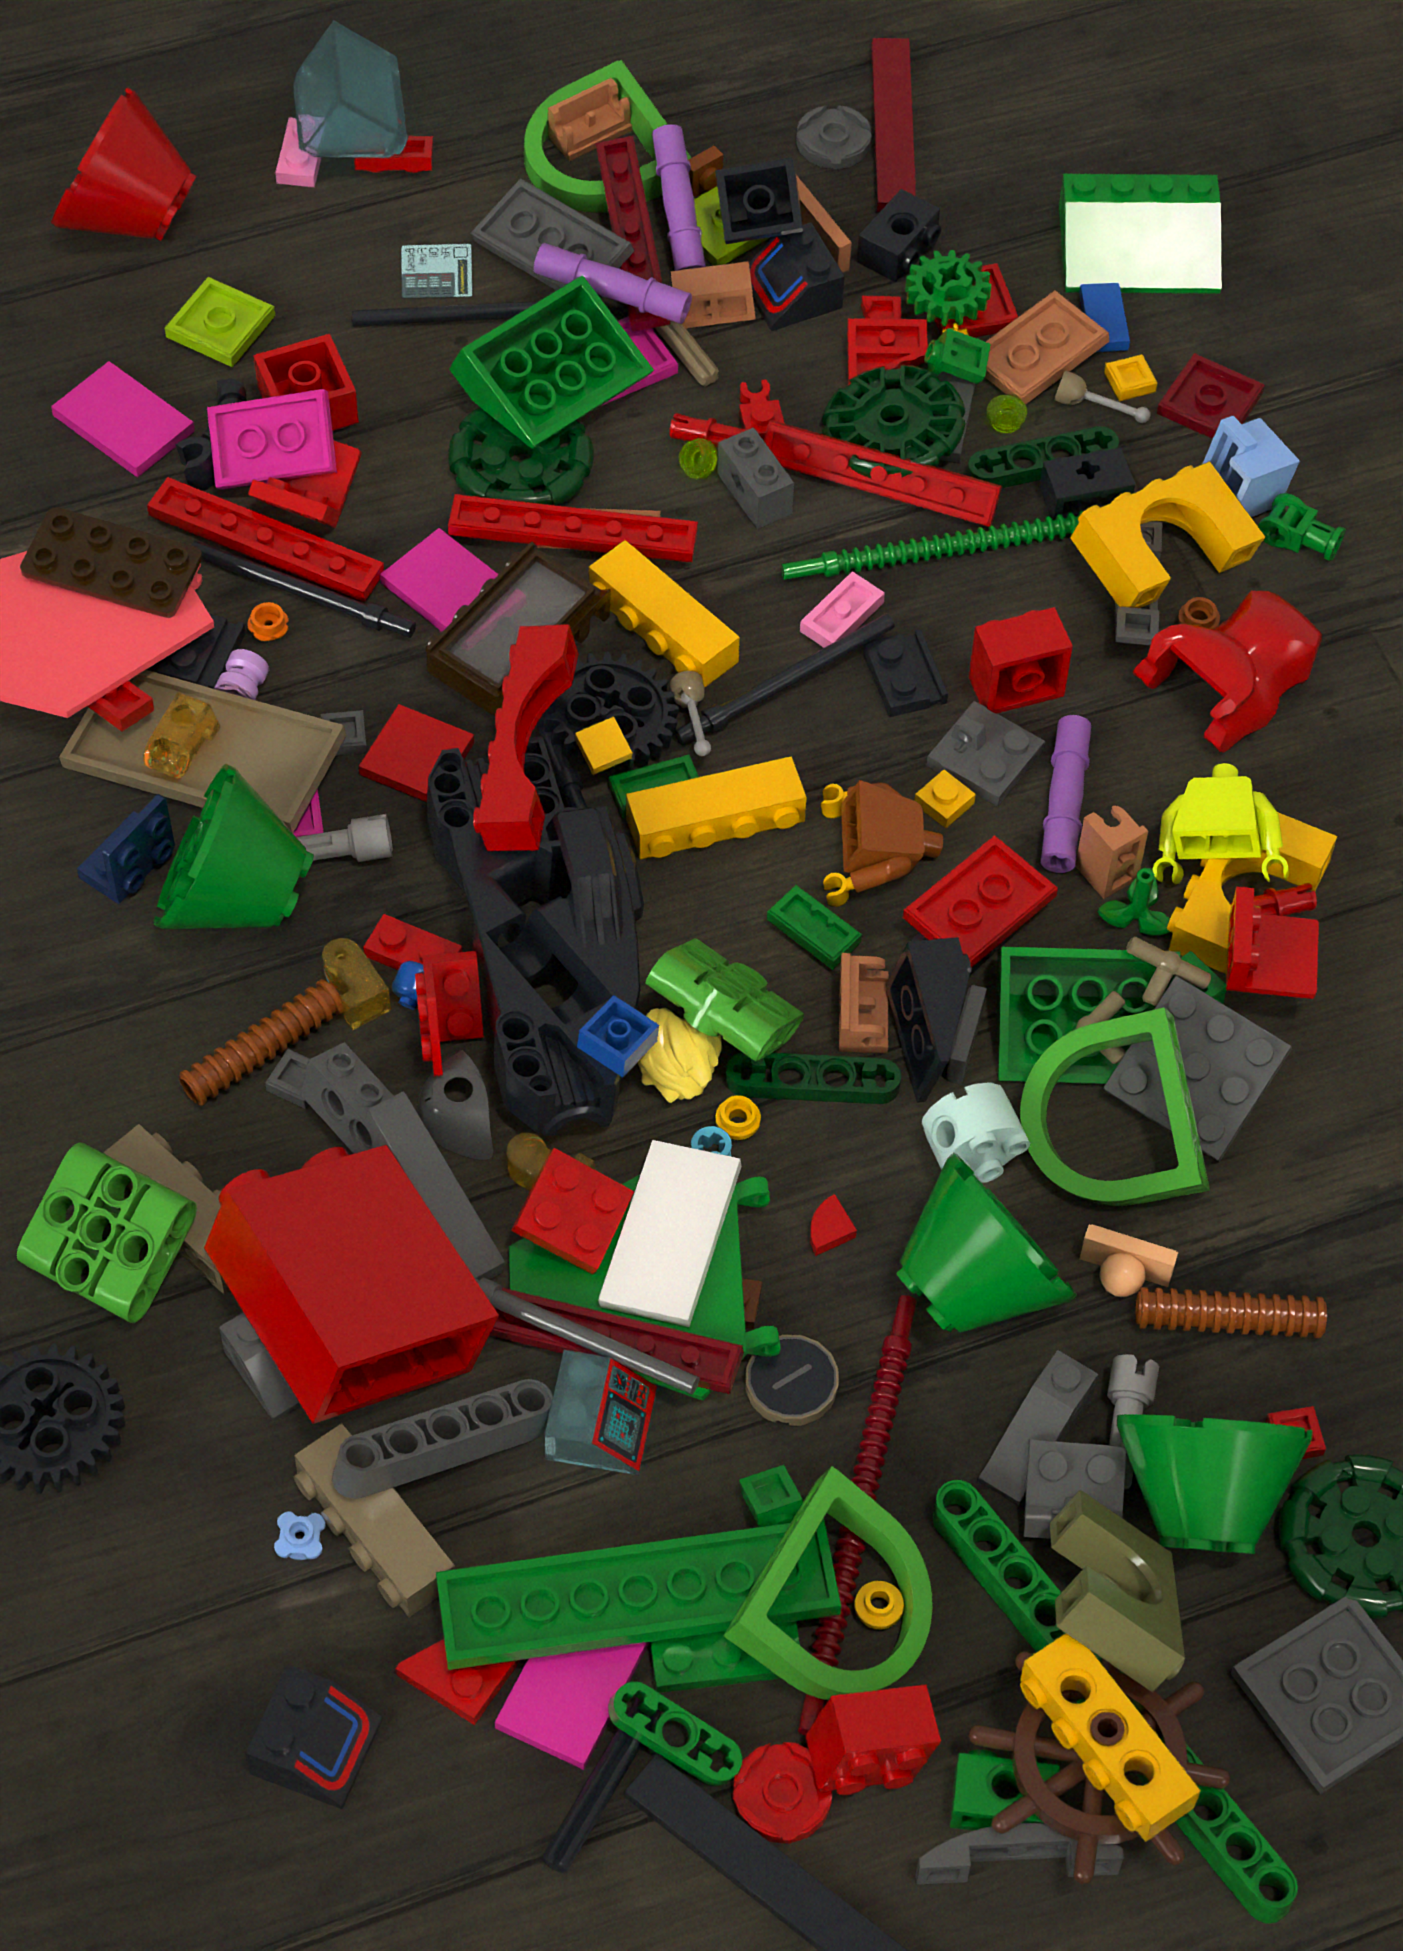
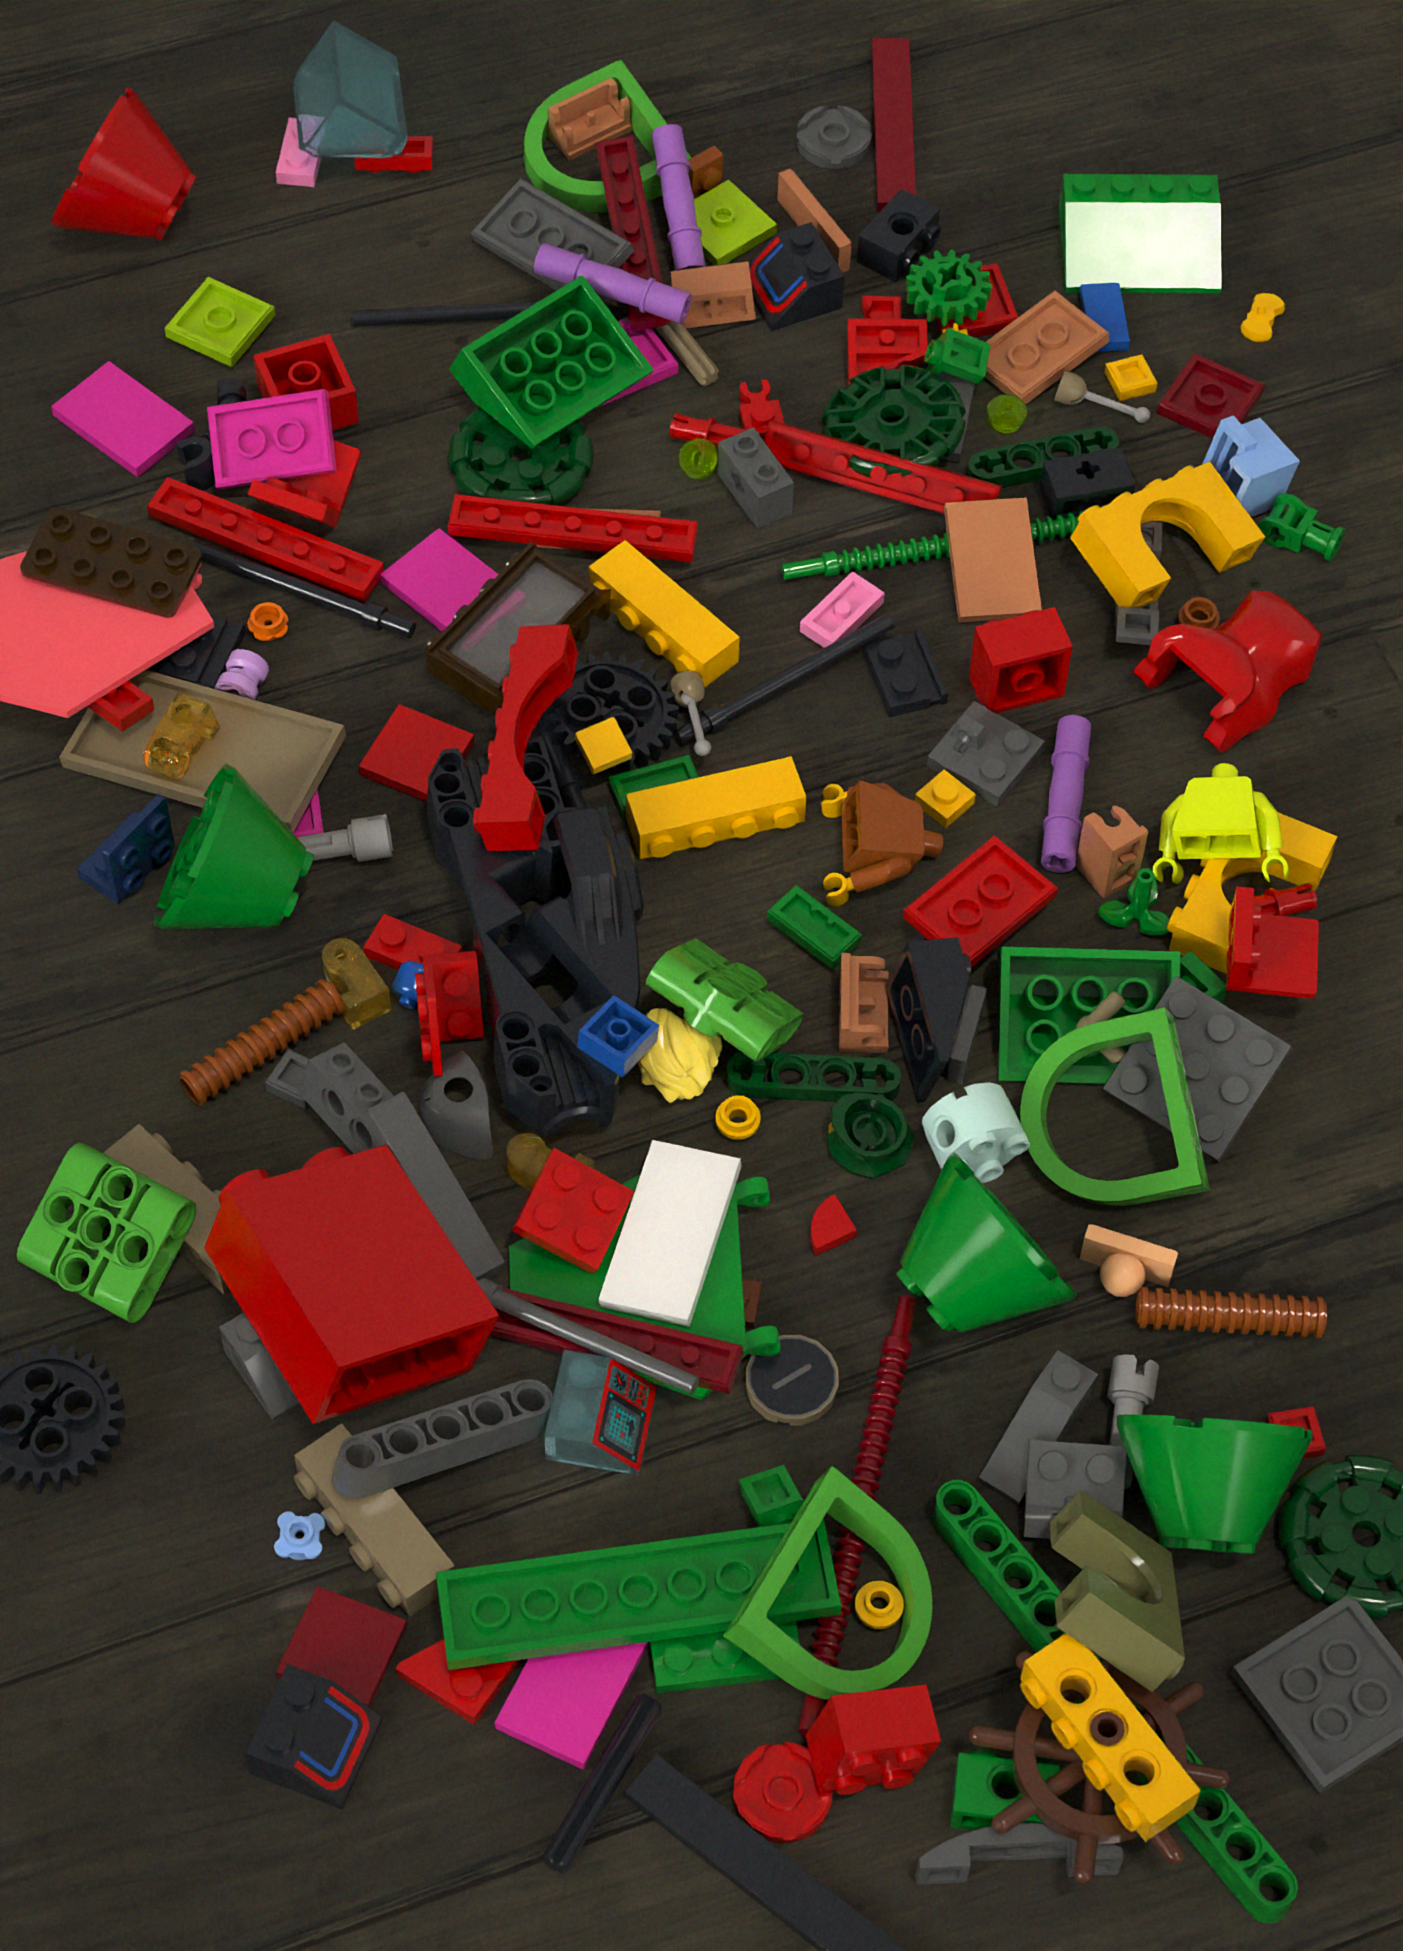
(345, 1643): none -> dark red tile
(355, 731): dark grey tile -> none
(436, 271): clear light blue sticker -> none
(700, 1764): green beam -> none
(708, 1135): medium azure bush -> none
(759, 200): black slope -> none
(868, 1135): none -> dark green hat
(992, 559): none -> nougat tile
(1167, 964): dark tan piece -> none
(1261, 317): none -> yellow piece

